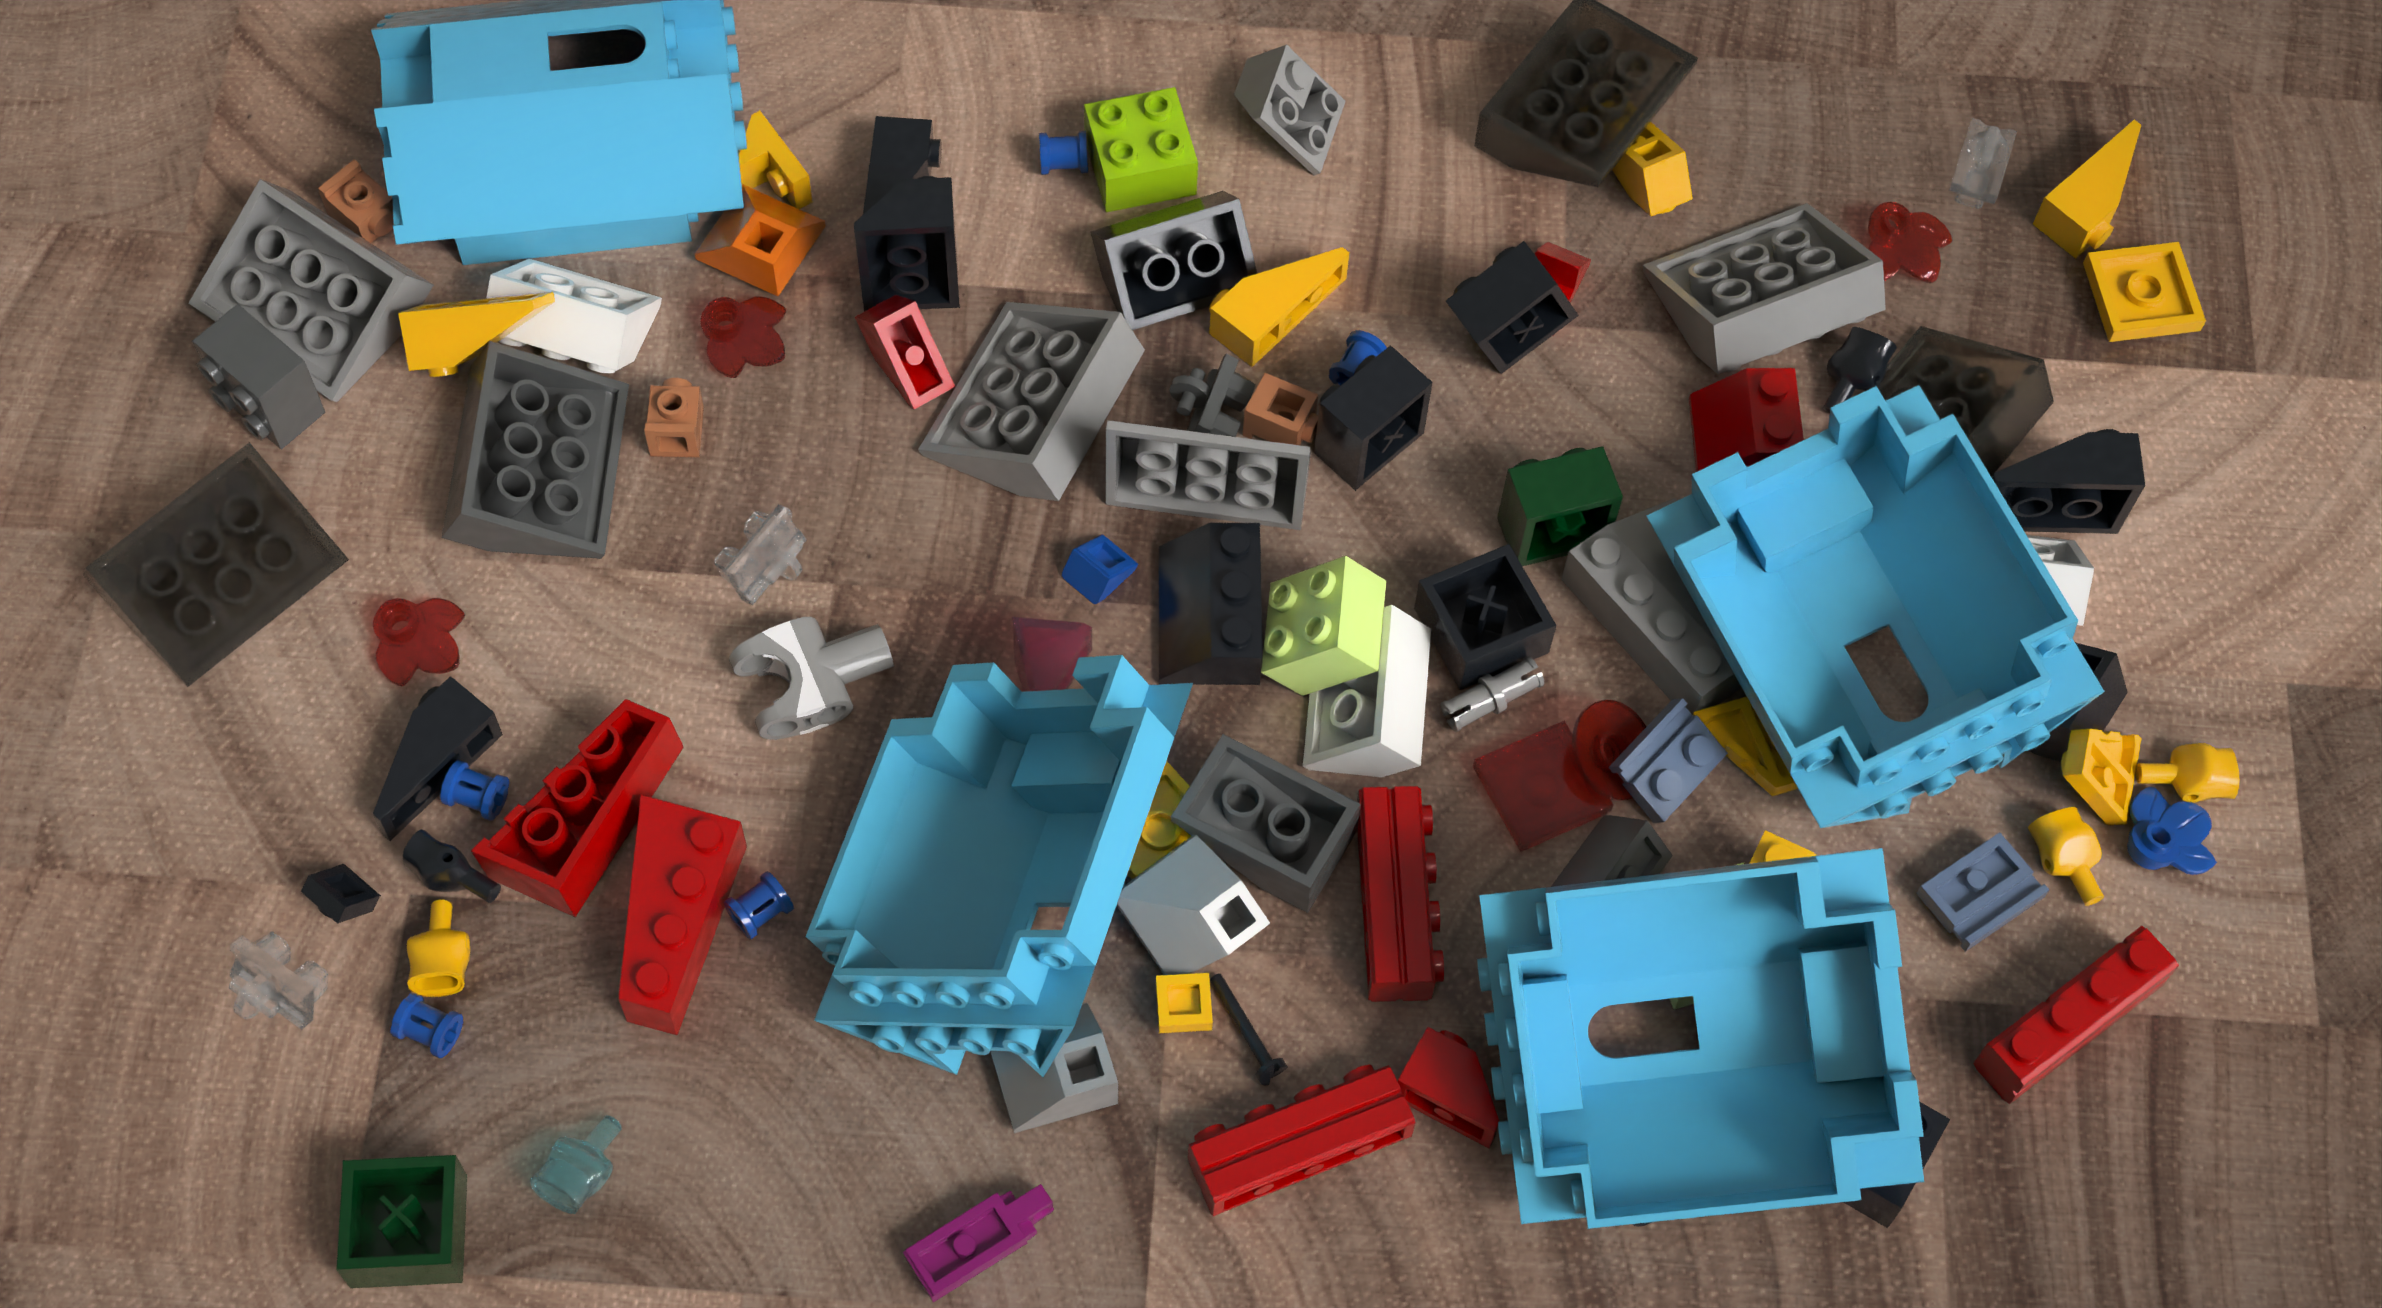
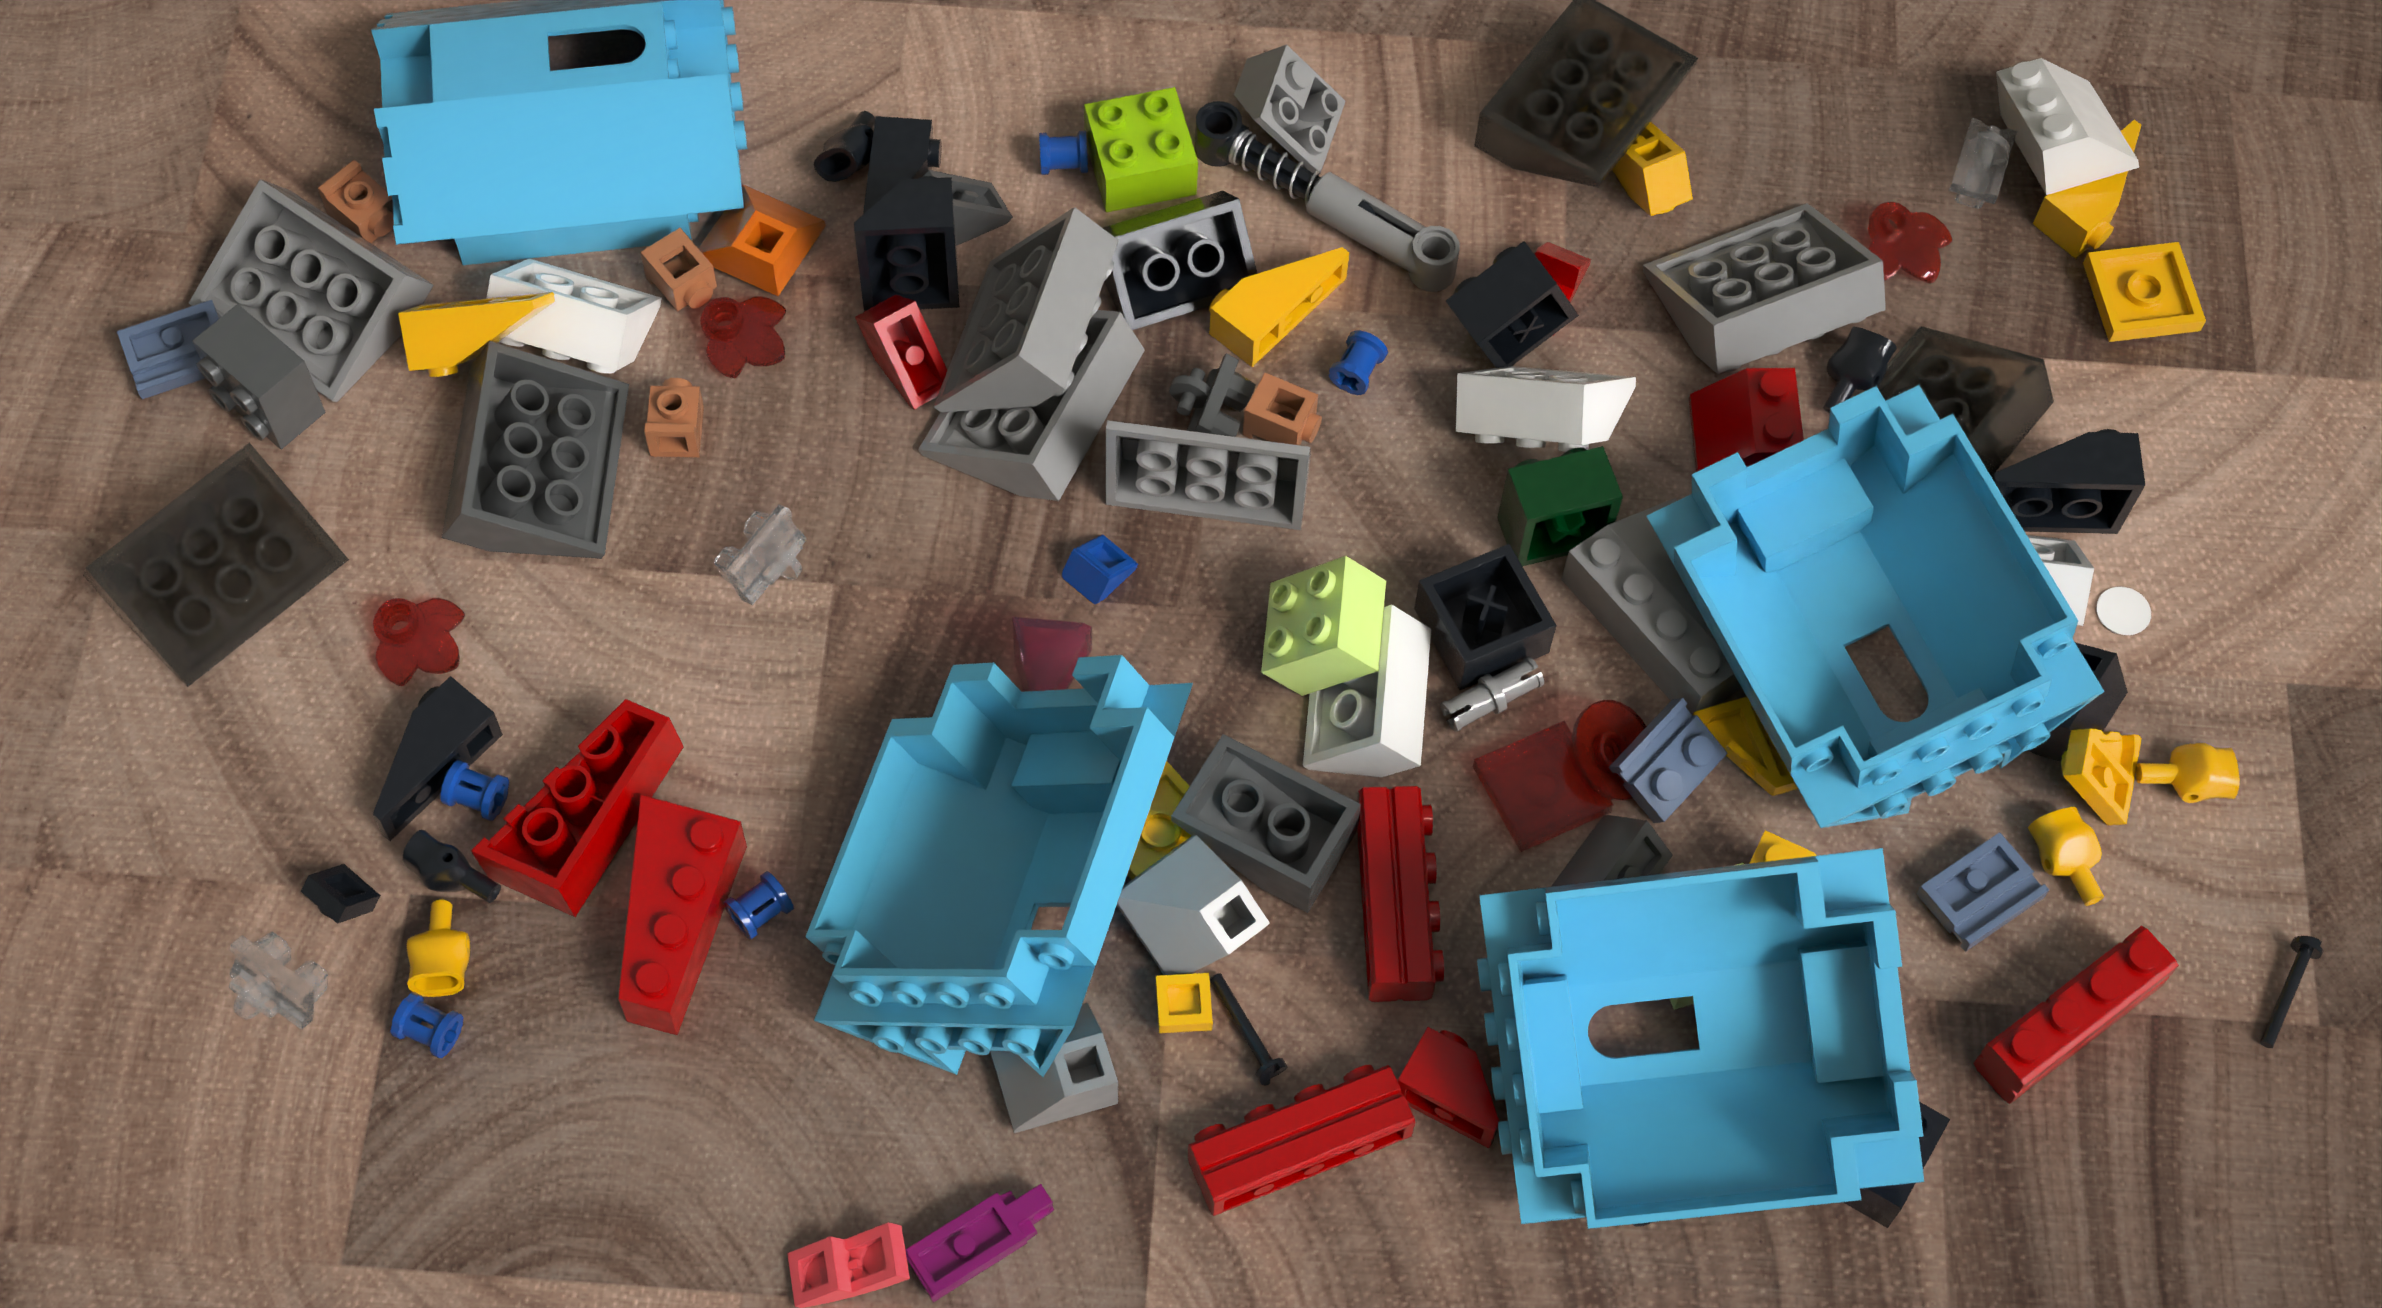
(163, 349): none -> sand blue plate
(402, 1221): dark green brick -> none
(576, 1168): clear light blue piece -> none
(679, 270): none -> nougat brick
(772, 161): yellow slope -> none
(814, 671): light grey connector -> none
(847, 150): none -> black piece
(849, 1266): none -> coral slope
(976, 207): none -> dark grey slope
(1030, 318): none -> light grey slope
(1211, 606): black slope -> none
(1225, 140): none -> piece
(1372, 416): black brick -> none
(1540, 406): none -> white slope
(2061, 126): none -> white slope
(2123, 610): none -> white sticker
(2169, 834): blue plate -> none
(2306, 948): none -> black piece

